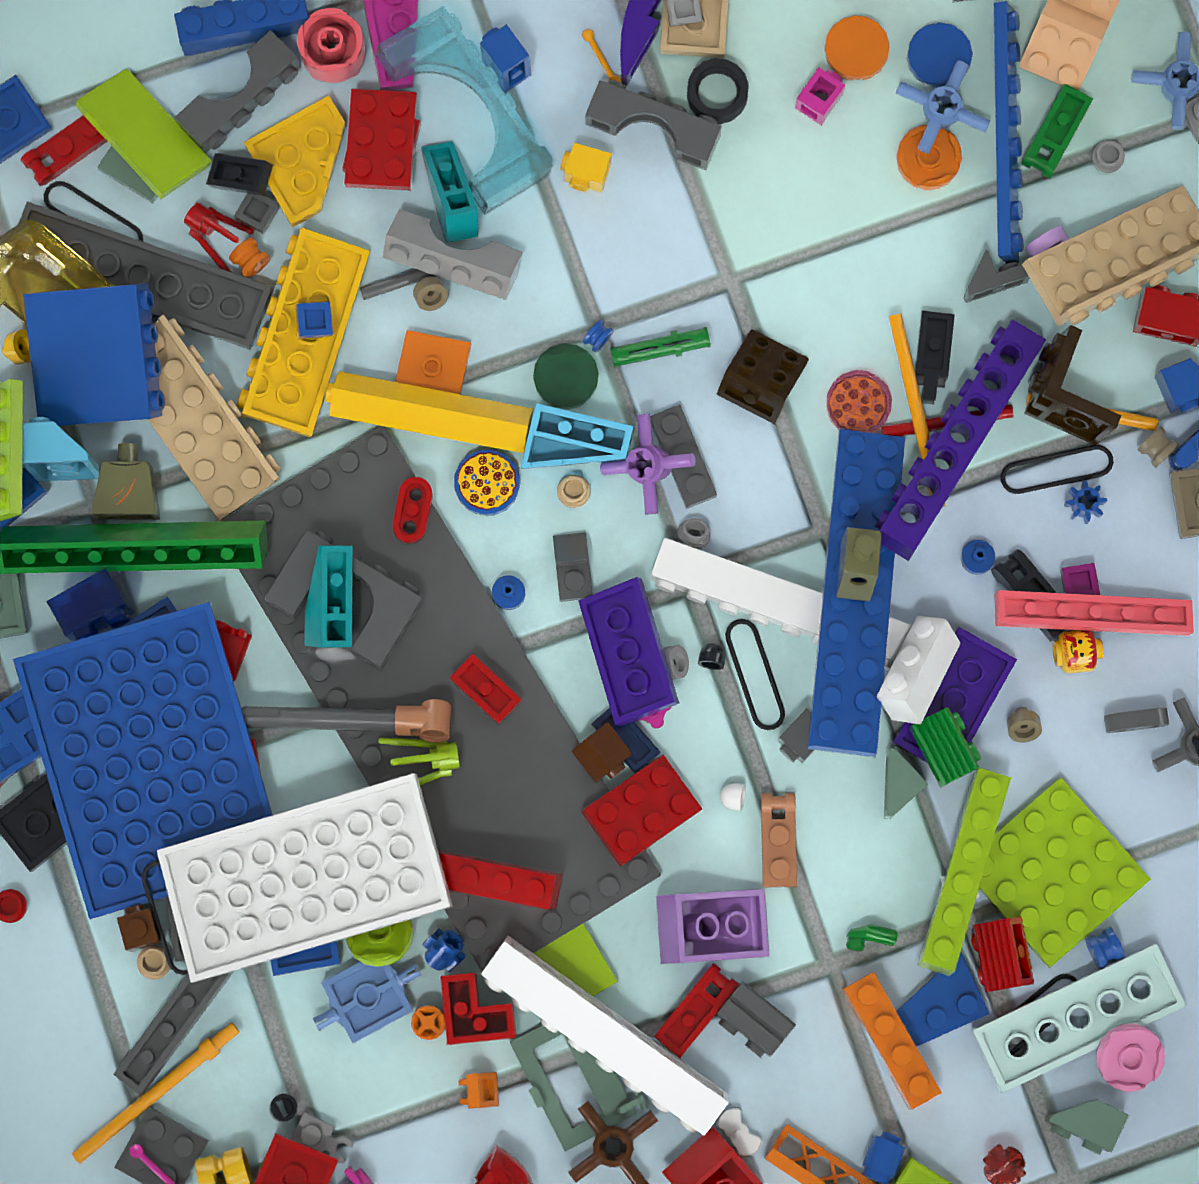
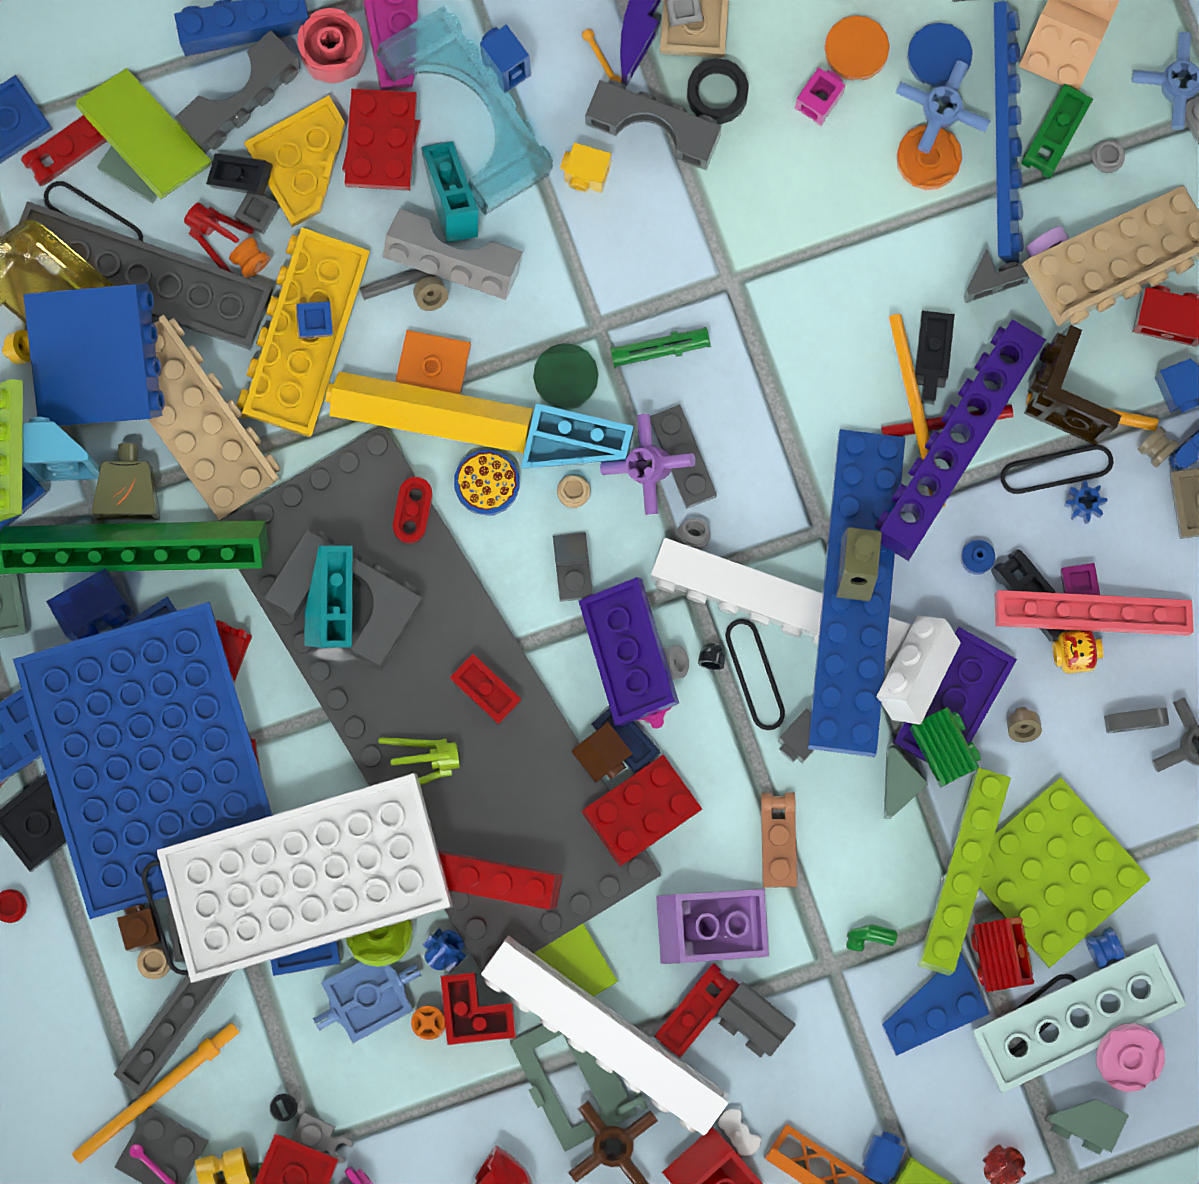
(427, 721): dark grey piece -> none
(481, 1090): orange tile -> none
(510, 600): blue tile -> none
(598, 336): blue bush -> none
(733, 796): white hinge -> none
(762, 376): dark brown bracket -> none
(858, 402): tile -> none
(892, 1041): orange arch -> none

